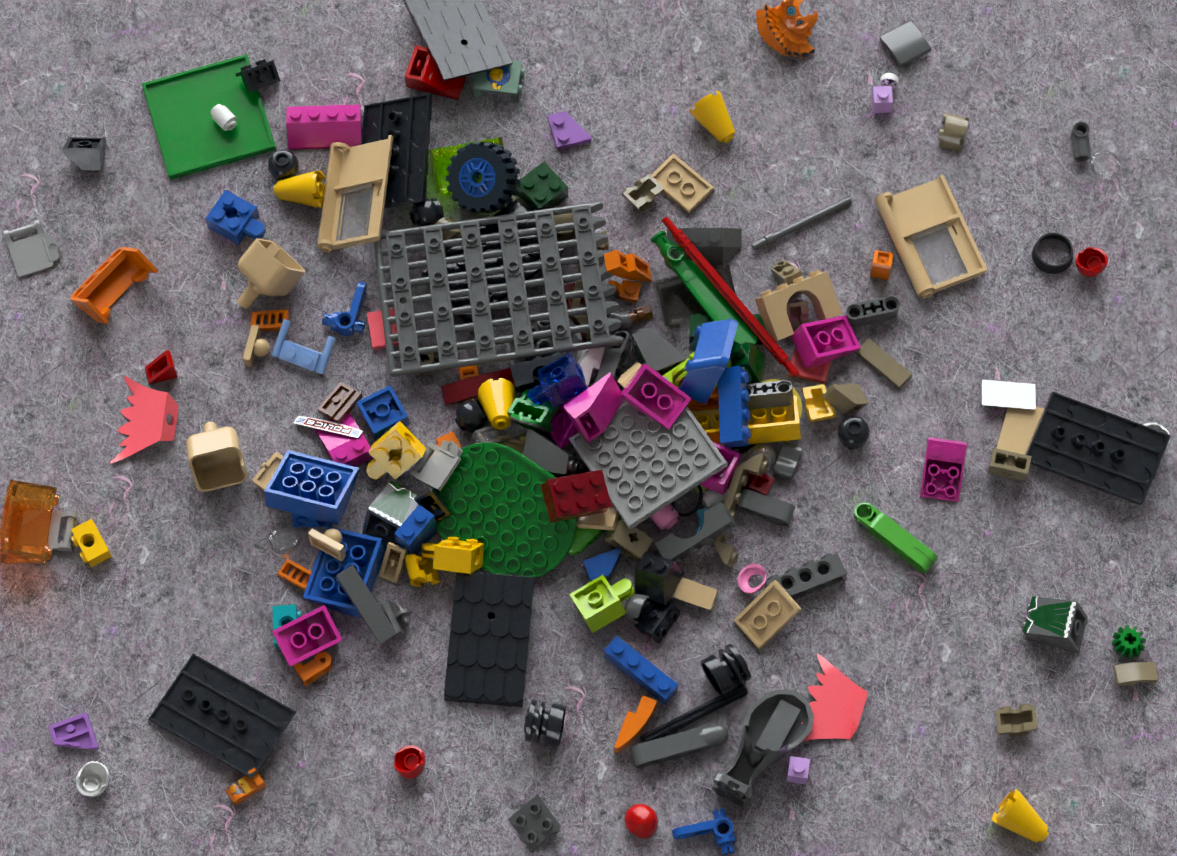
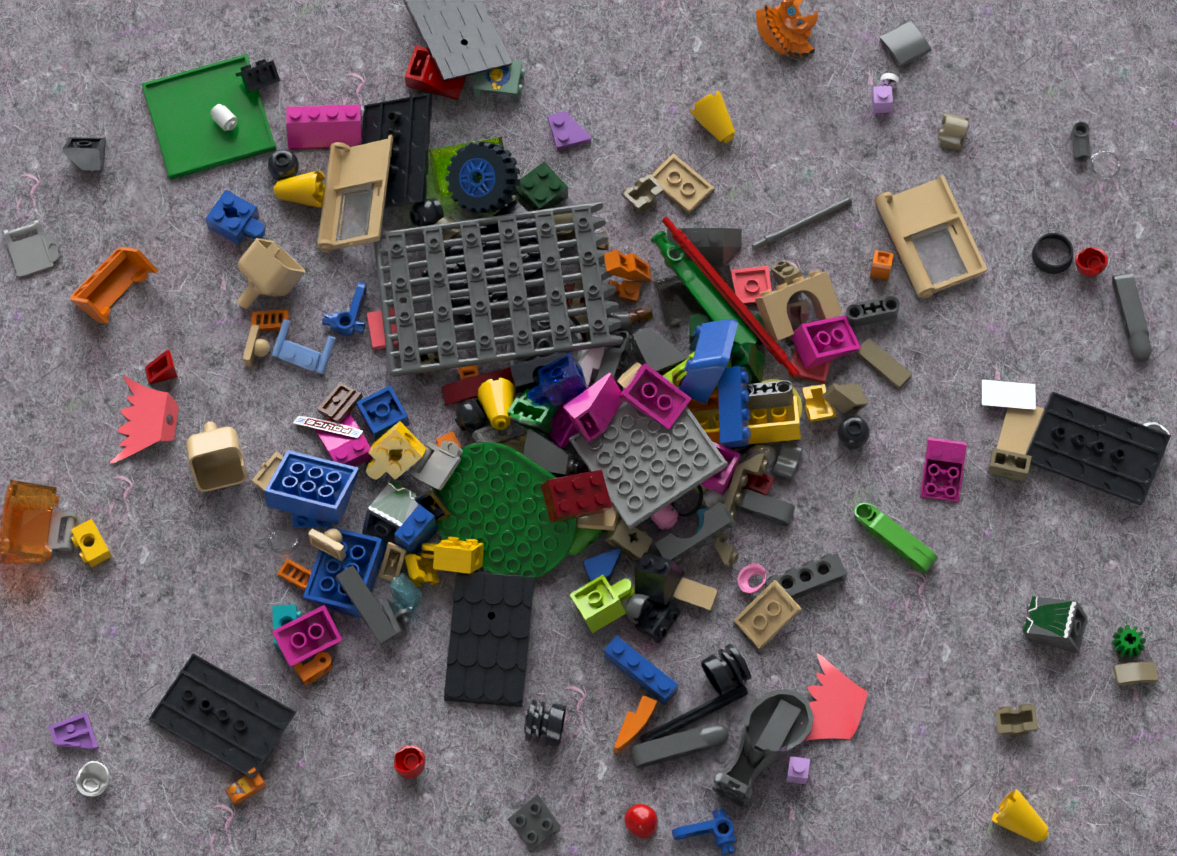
(405, 592): none -> clear light blue slope
(750, 283): none -> coral tile
(1132, 315): none -> dark grey piece

